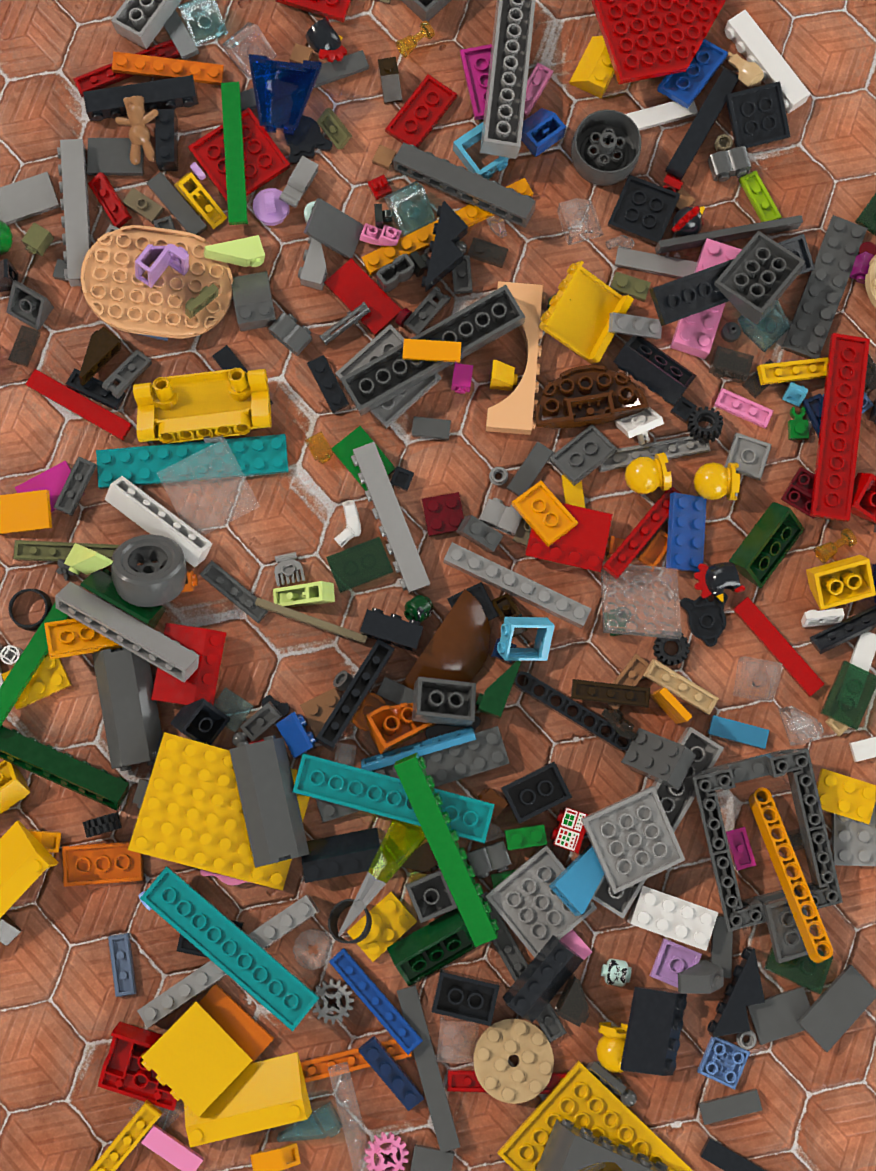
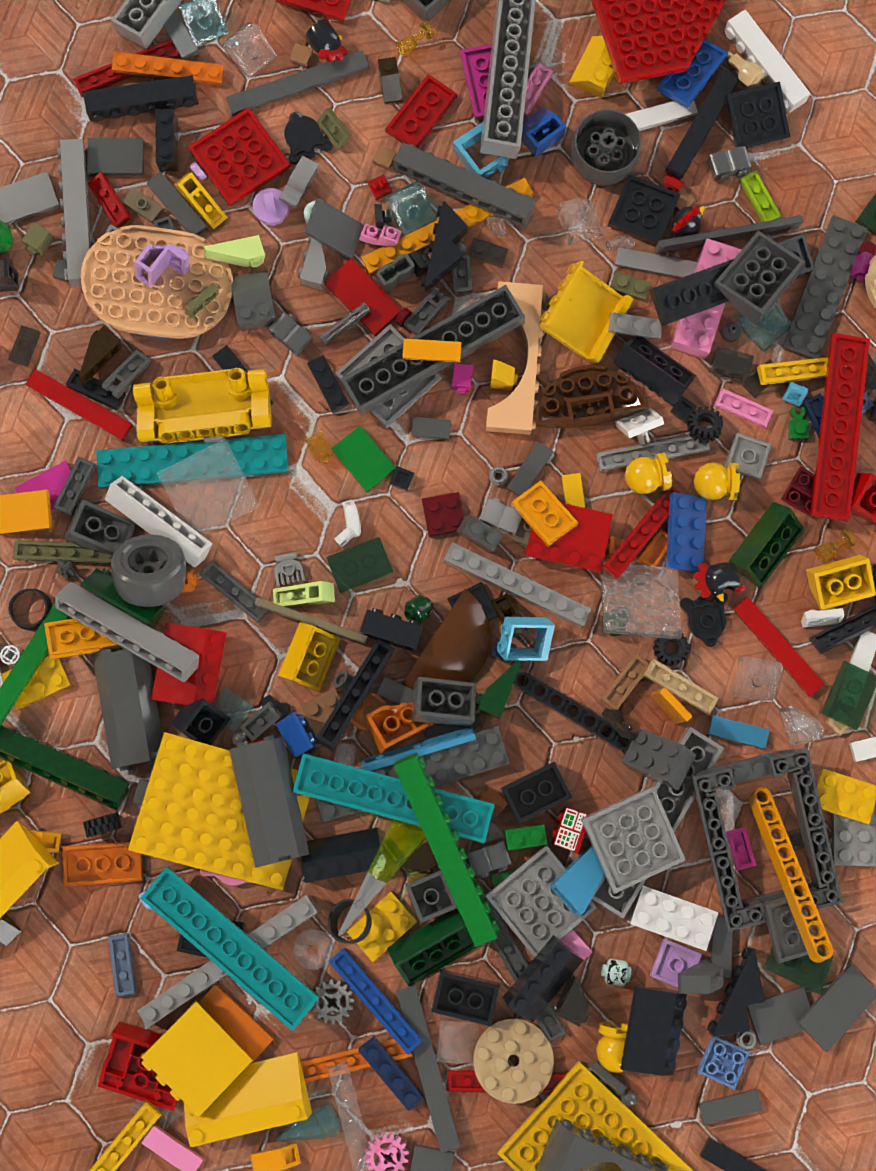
(28, 305): dark grey slope -> none
(85, 560): yellowish green slope -> none
(98, 528): none -> dark grey slope
(139, 132): medium nougat animal -> none
(234, 153): green tile -> none
(282, 91): clear blue cone -> none
(309, 656): none -> yellow slope
(391, 518): light grey brick -> none
(583, 454): dark grey tile -> none
(610, 693): dark brown tile -> none
(723, 143): dark tan tile -> none

